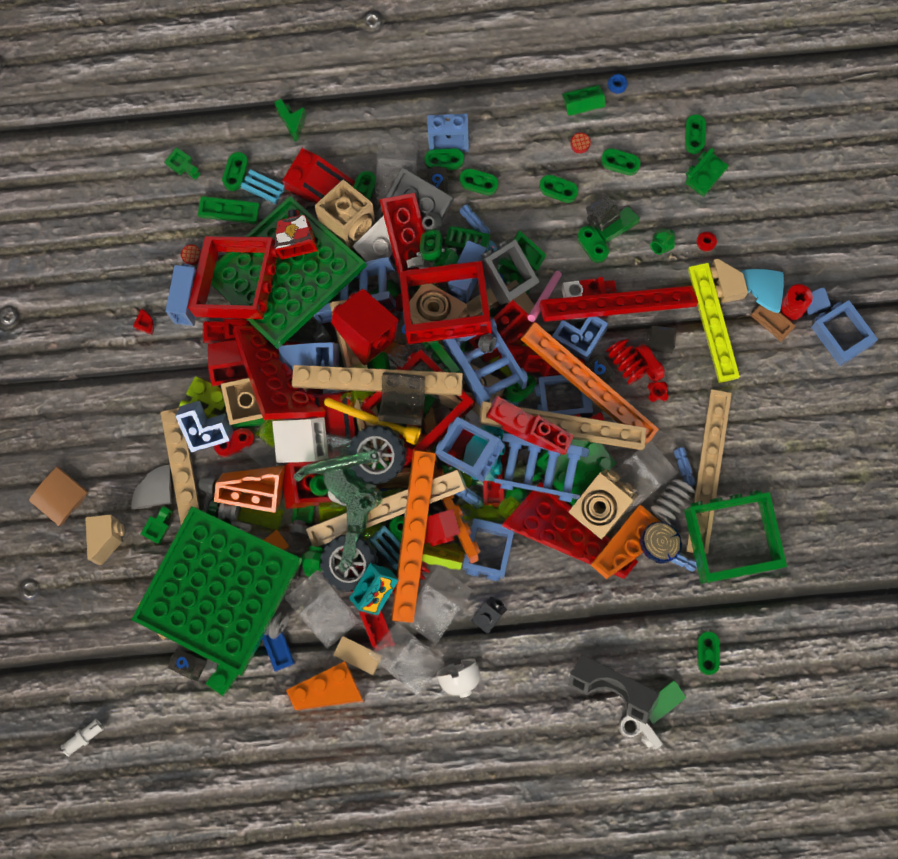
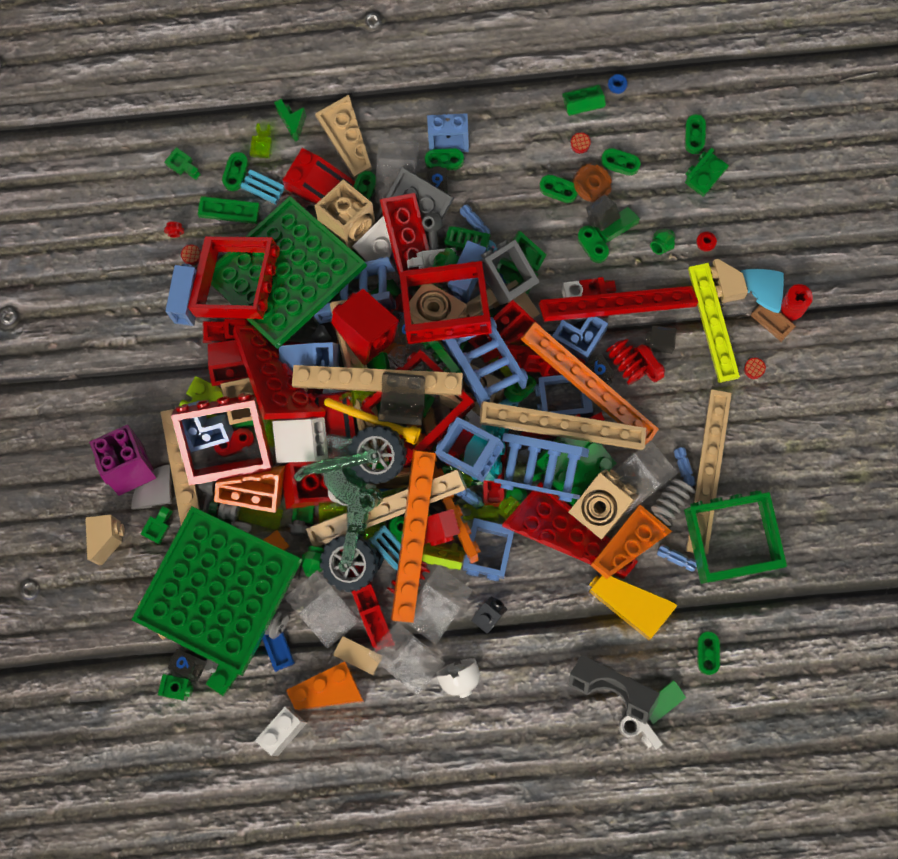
(58, 496): medium nougat slope -> none
(82, 737): white pin -> none
(122, 460): none -> magenta brick
(144, 322): red tile -> none
(174, 229): none -> red plate
(185, 687): none -> green brick
(226, 470): none -> window
(261, 144): none -> clear neon green plate
(280, 731): none -> white brick
(294, 236): torso -> none
(317, 485): green plate -> none
(343, 131): none -> tan wing
(373, 589): teal brick -> none
(431, 245): green plate -> none
(479, 179): green plate -> none
(487, 343): dark grey plate -> none
(529, 427): red slope -> none
(545, 295): bright pink bar -> none
(592, 182): none -> dark orange tile
(634, 605): none -> yellow slope
(660, 542): tile -> none
(662, 387): red plate -> none
(754, 368): none -> tile
(820, 301): medium blue slope -> none
(831, 344): medium blue window -> none

